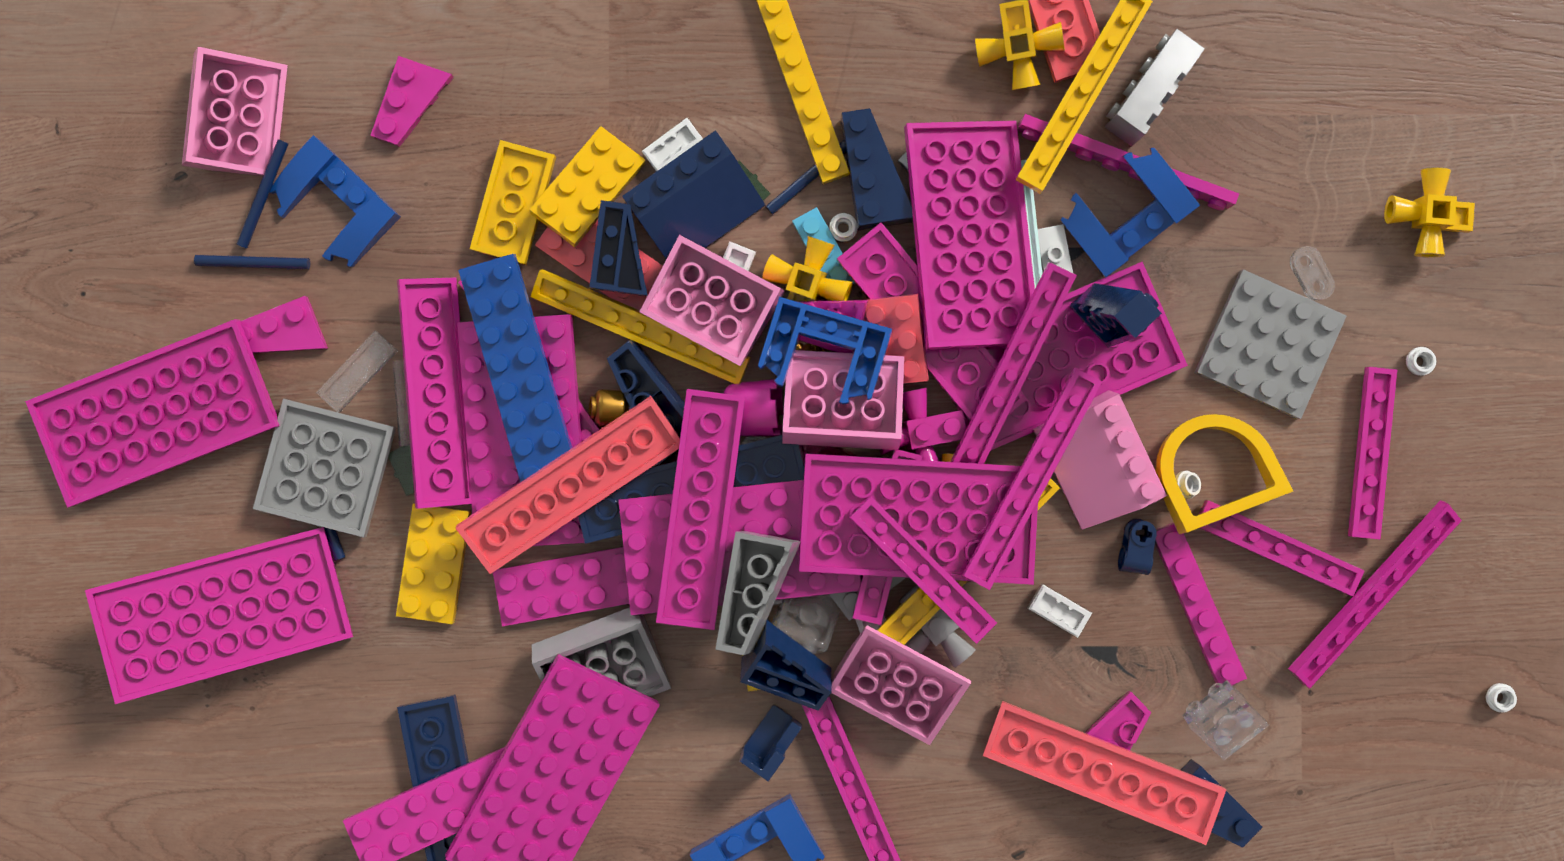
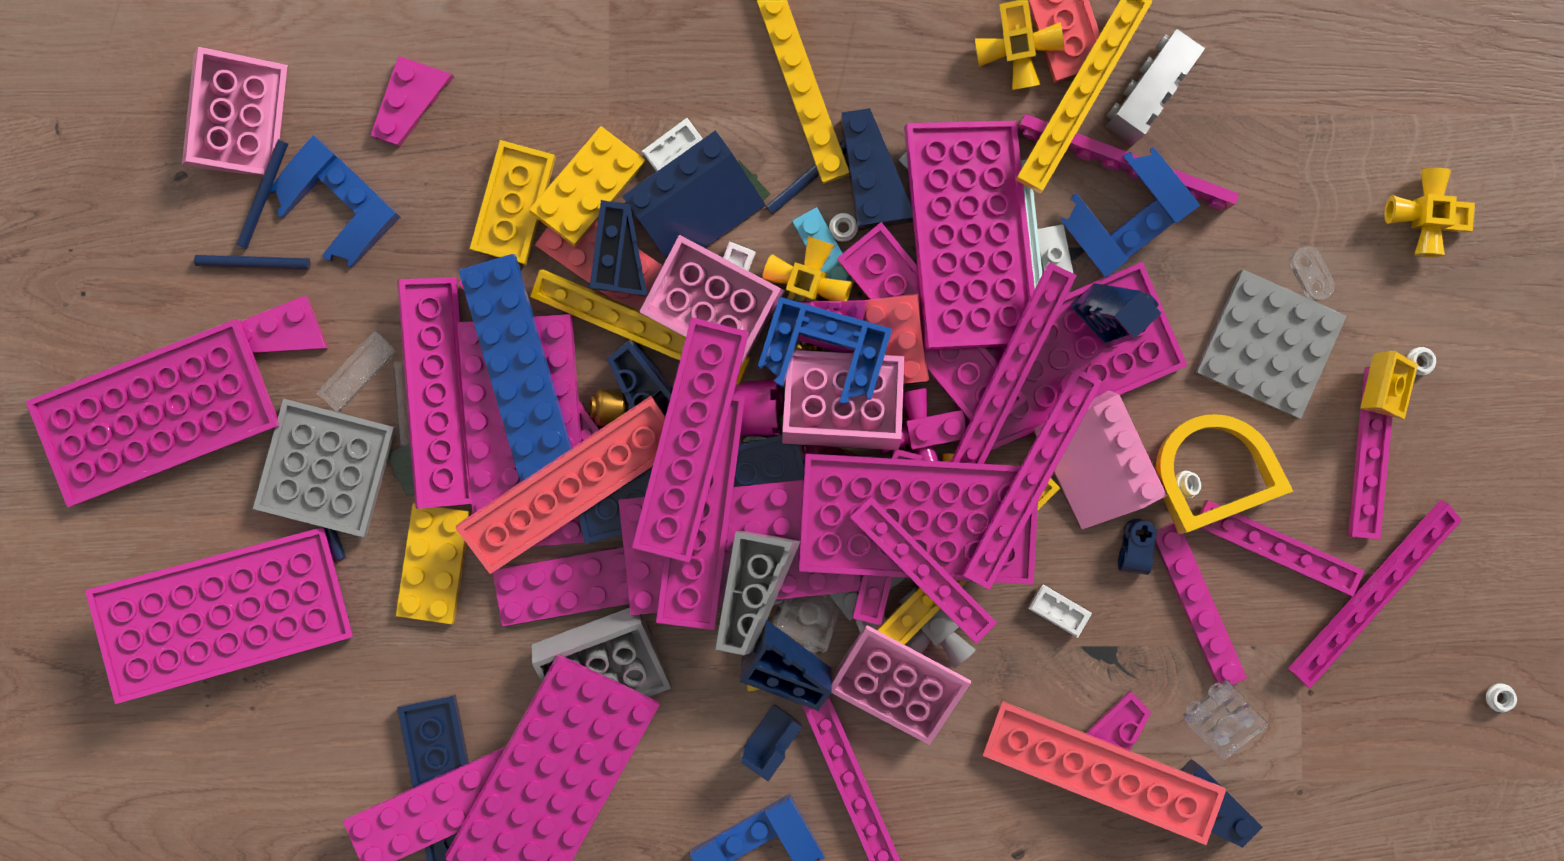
(690, 439): none -> dark pink plate
(1389, 384): none -> yellow slope

